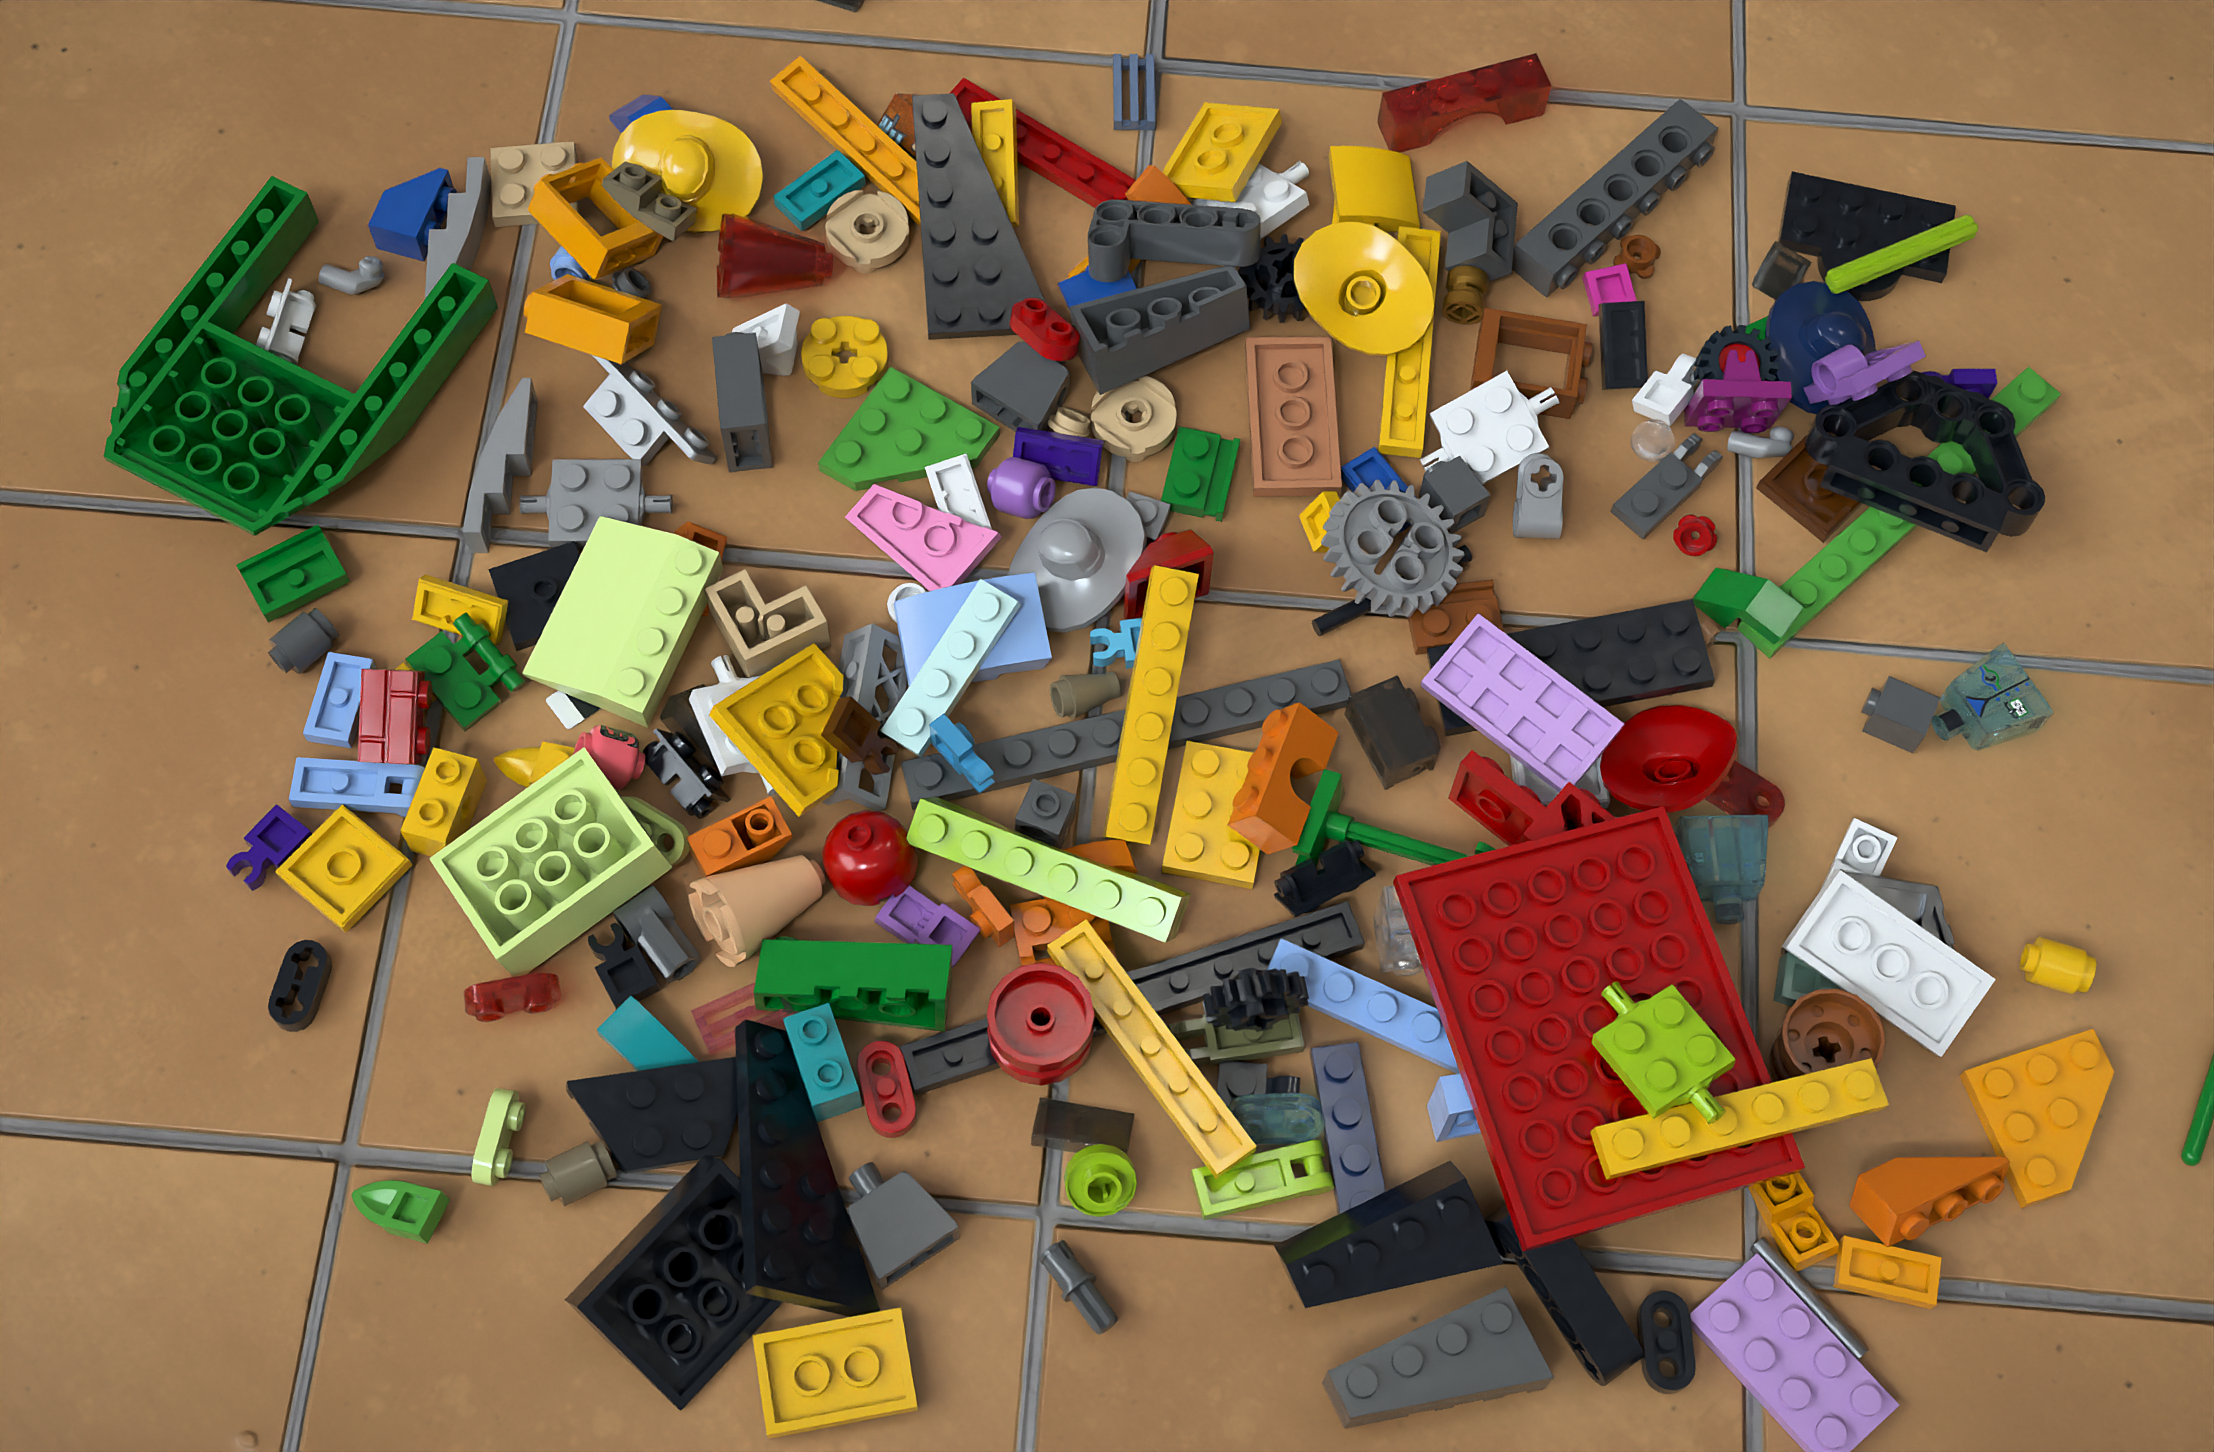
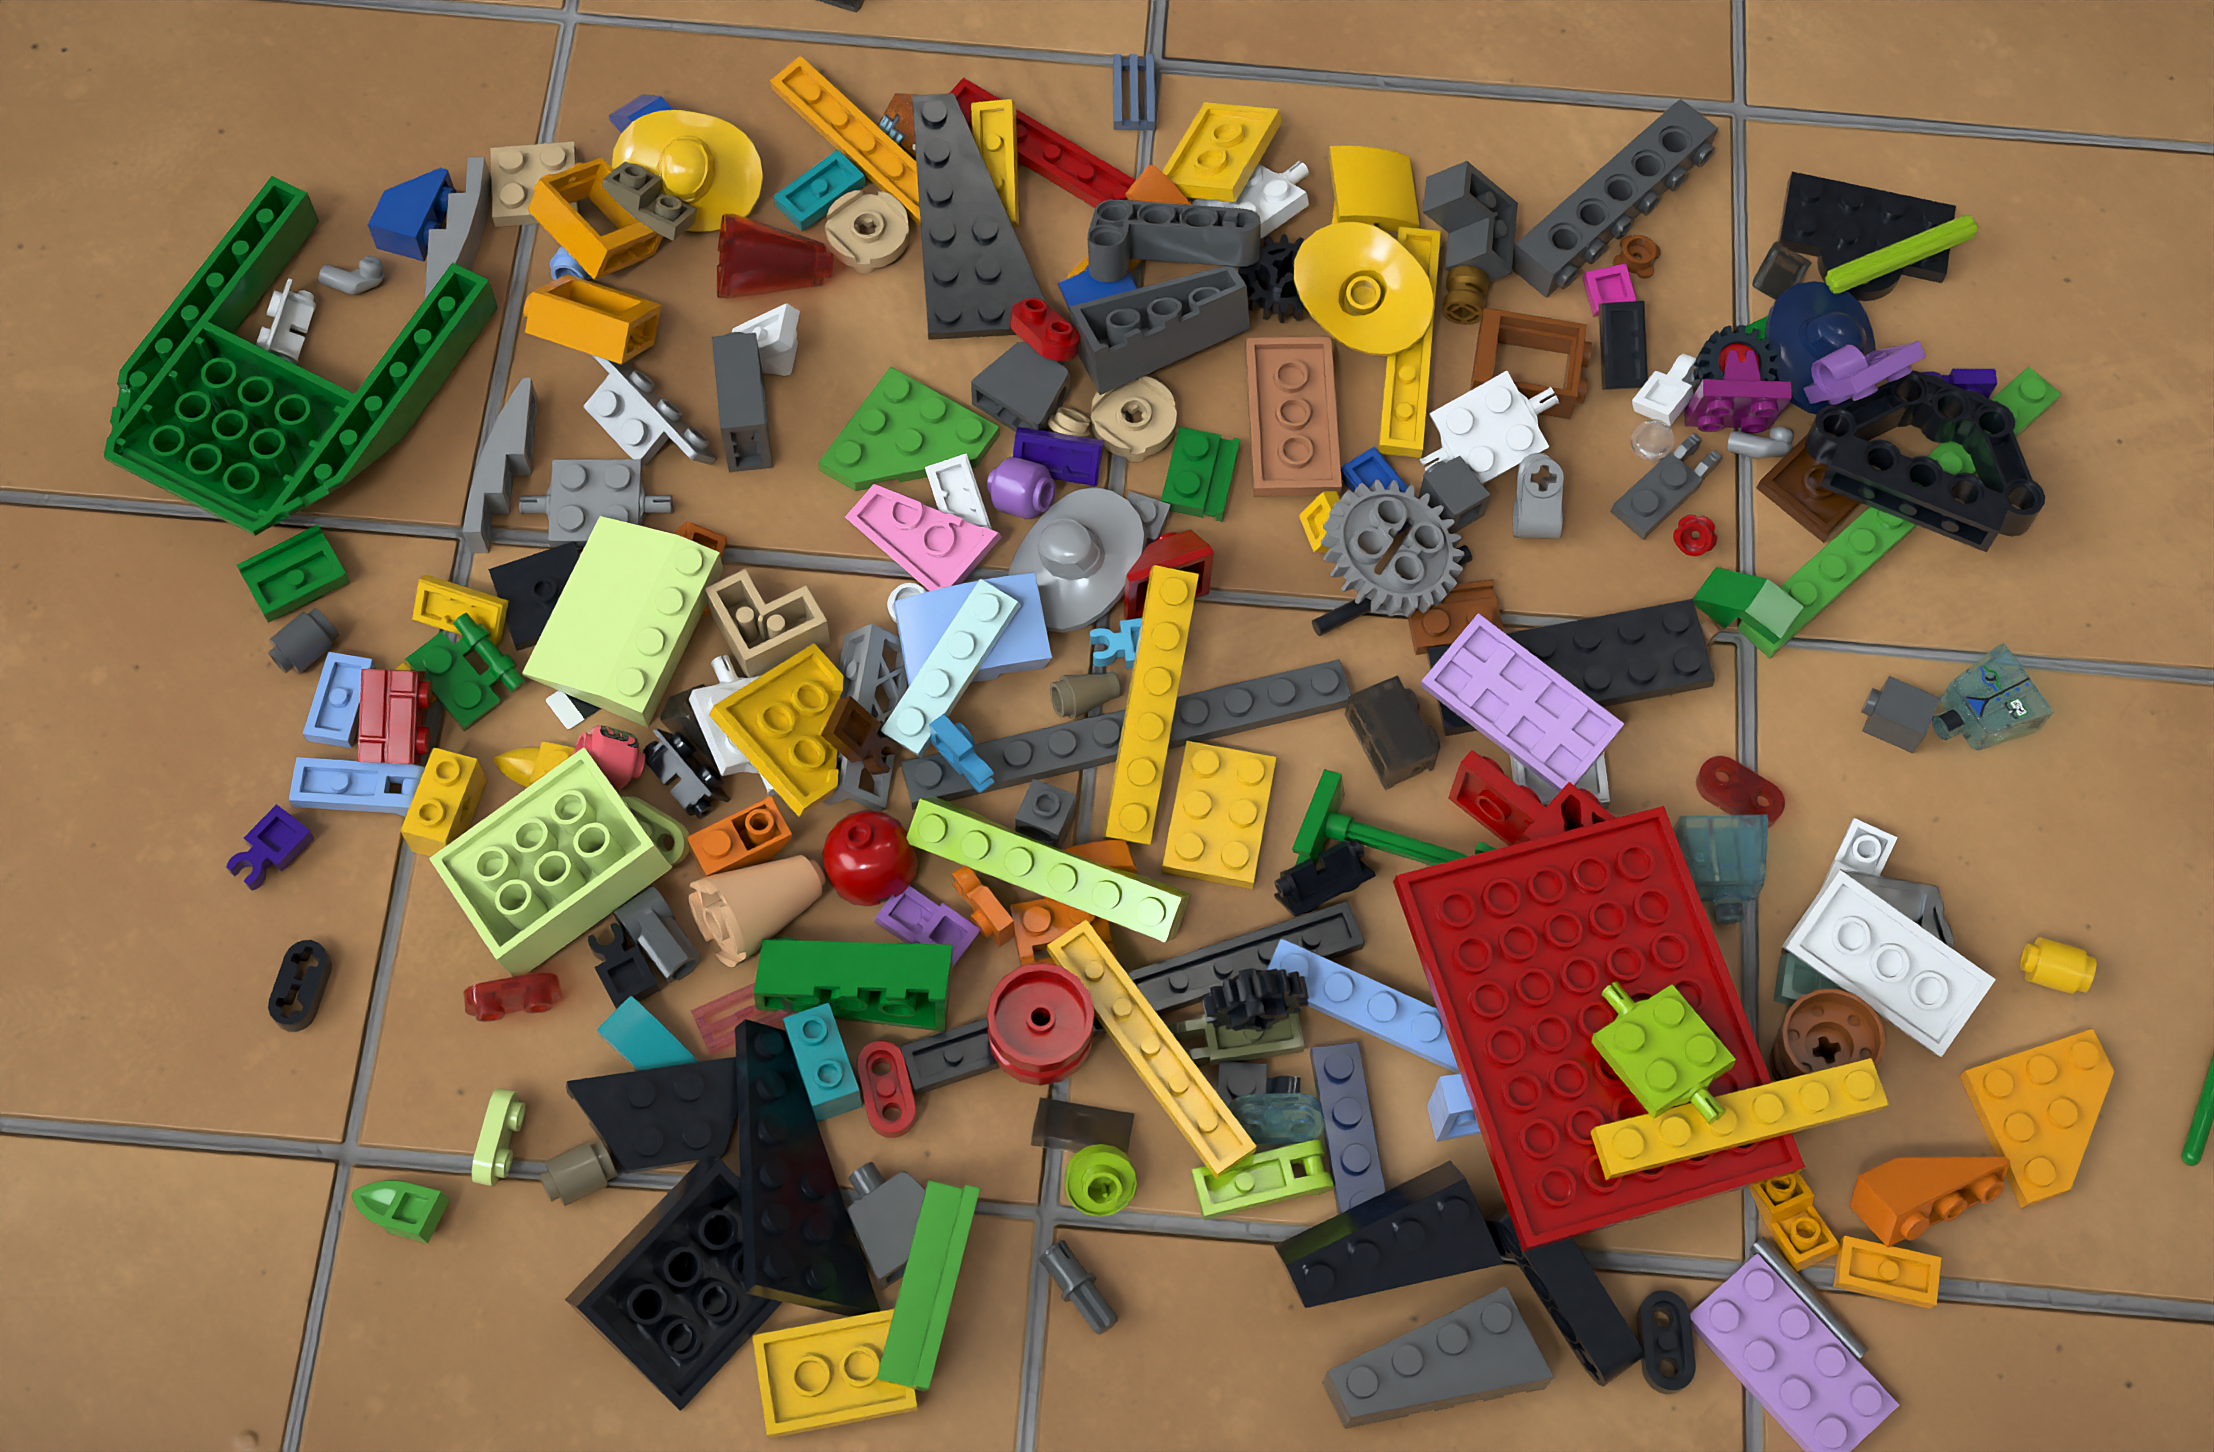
(343, 868): yellow plate -> none
(631, 282): dark grey plate -> none
(842, 334): yellow plate -> none
(928, 1285): none -> bright green fence
(1266, 805): orange arch -> none
(1393, 936): clear brick -> none
(1419, 112): clear red arch -> none
(1668, 758): red hat -> none

